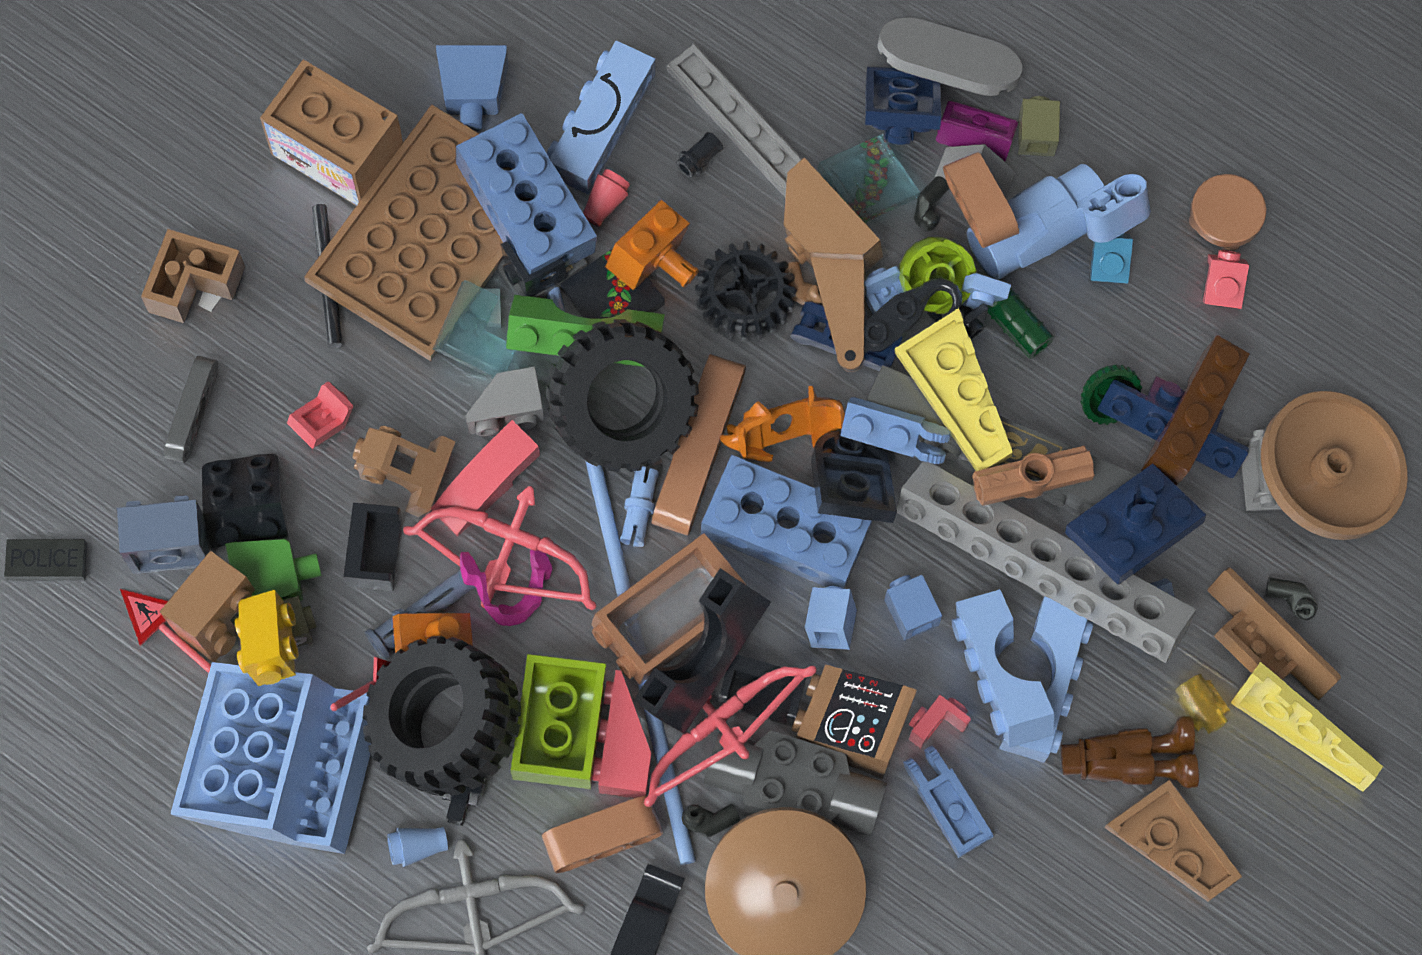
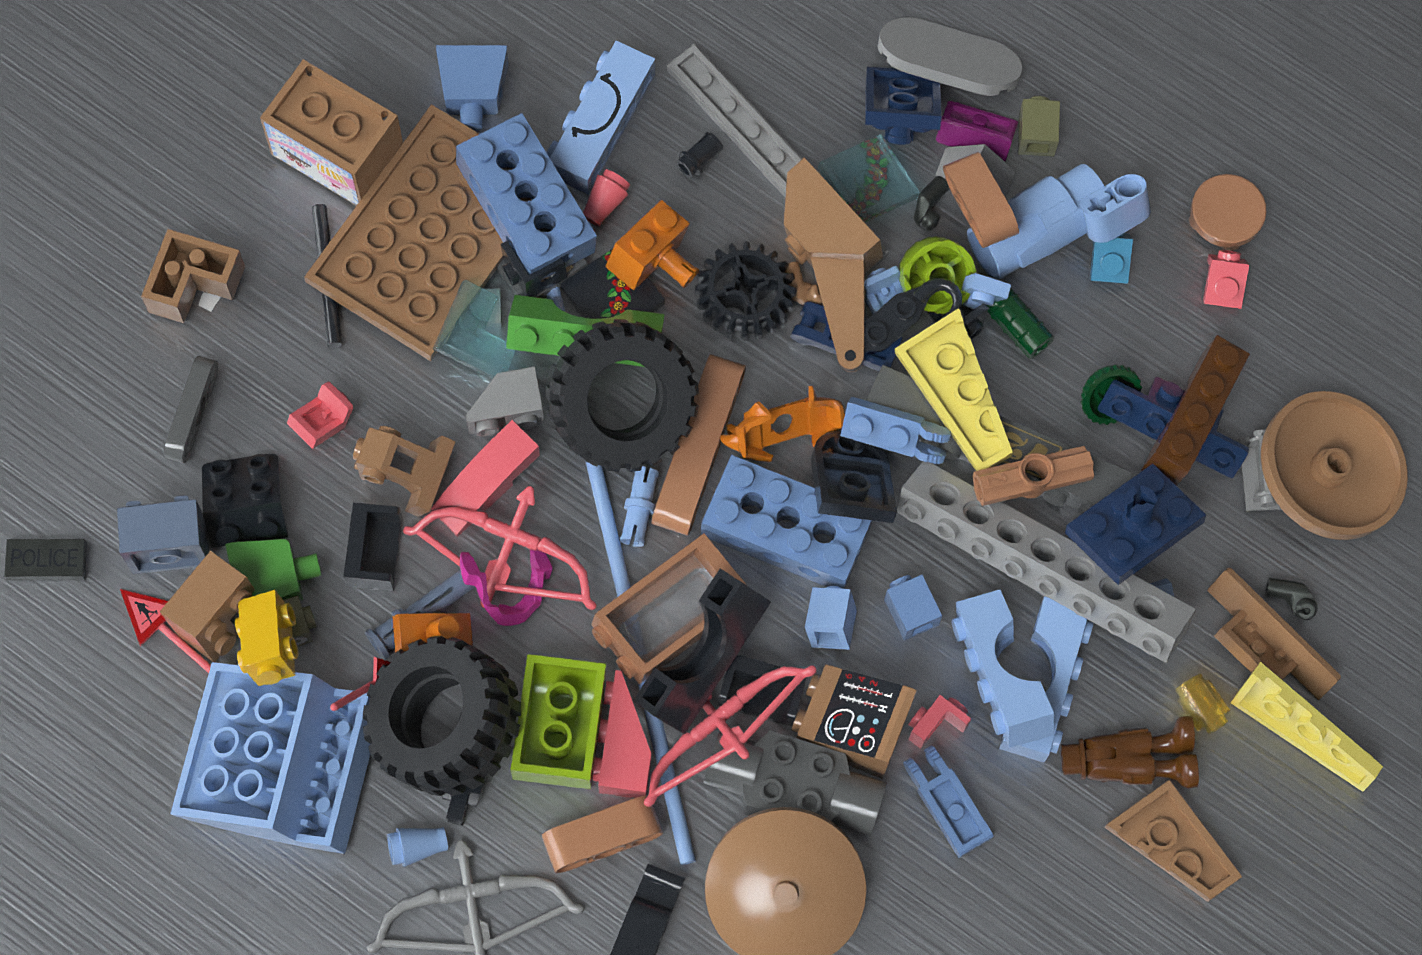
(709, 823): pearl dark grey arm -> none

